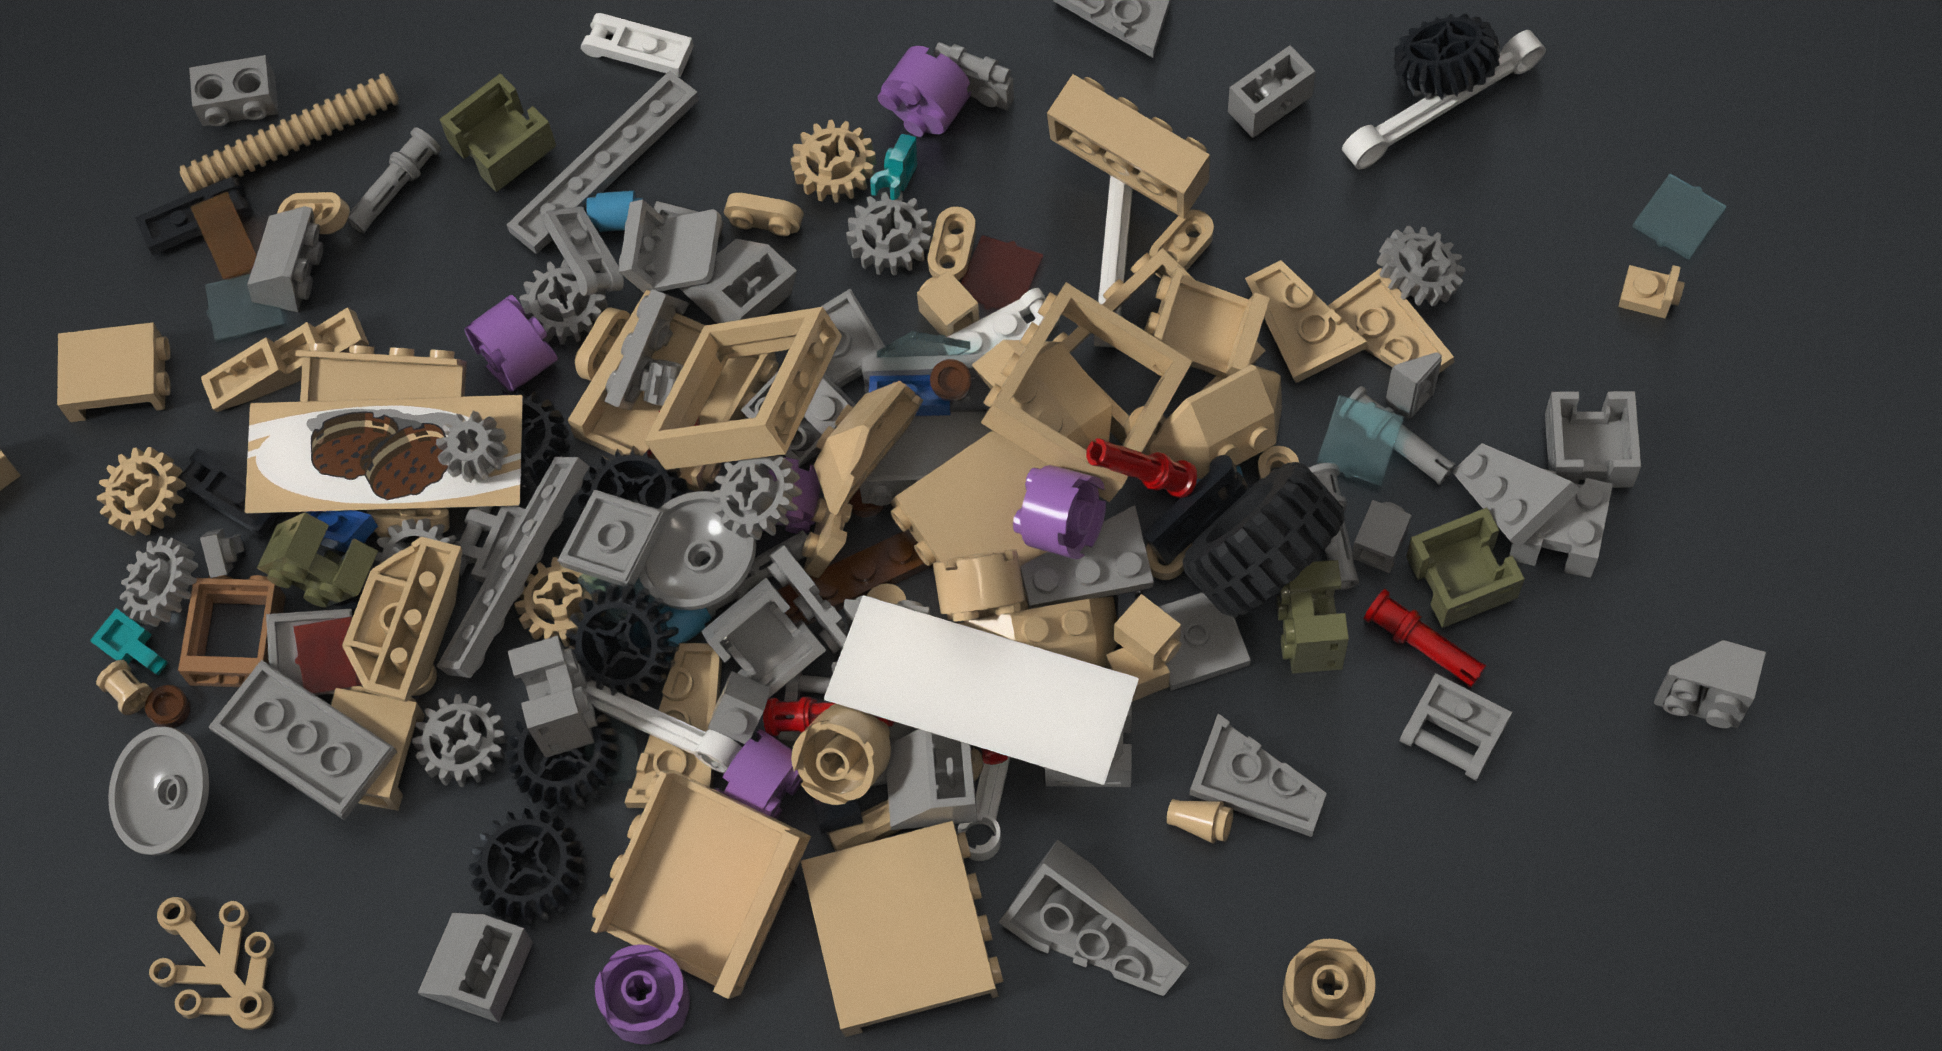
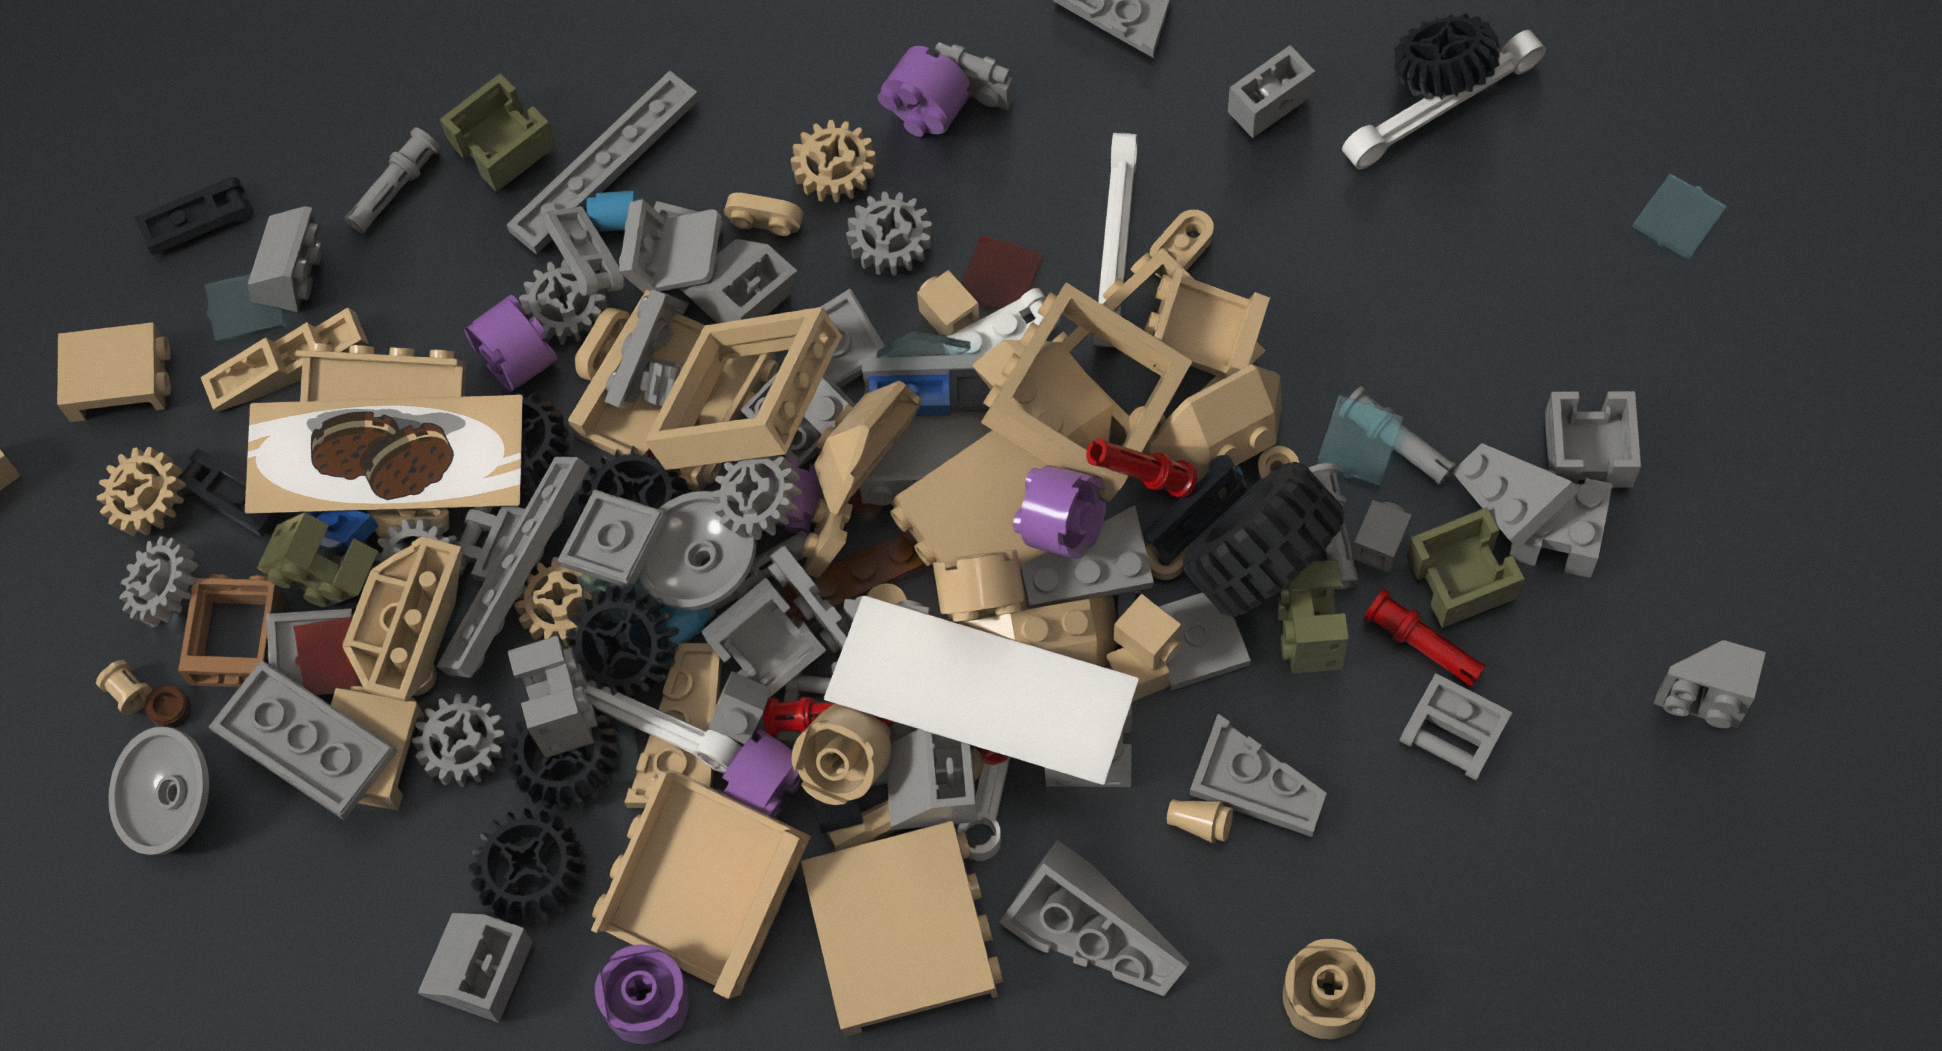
(125, 640): teal plate -> none
(218, 968): tan plant -> none
(220, 551): light grey plate -> none
(225, 235): clear orange tile -> none
(232, 84): light grey brick -> none
(290, 134): tan piece -> none
(328, 209): tan plate -> none
(467, 461): light grey gear -> none
(637, 44): white plate -> none
(898, 167): teal plate -> none
(950, 247): tan plate -> none
(950, 380): reddish brown tile -> none
(1129, 145): tan brick -> none
(1302, 324): tan wing -> none
(1388, 323): tan wing -> none
(1413, 384): light grey slope -> none
(1420, 266): light grey gear -> none
(1651, 291): tan bracket -> none

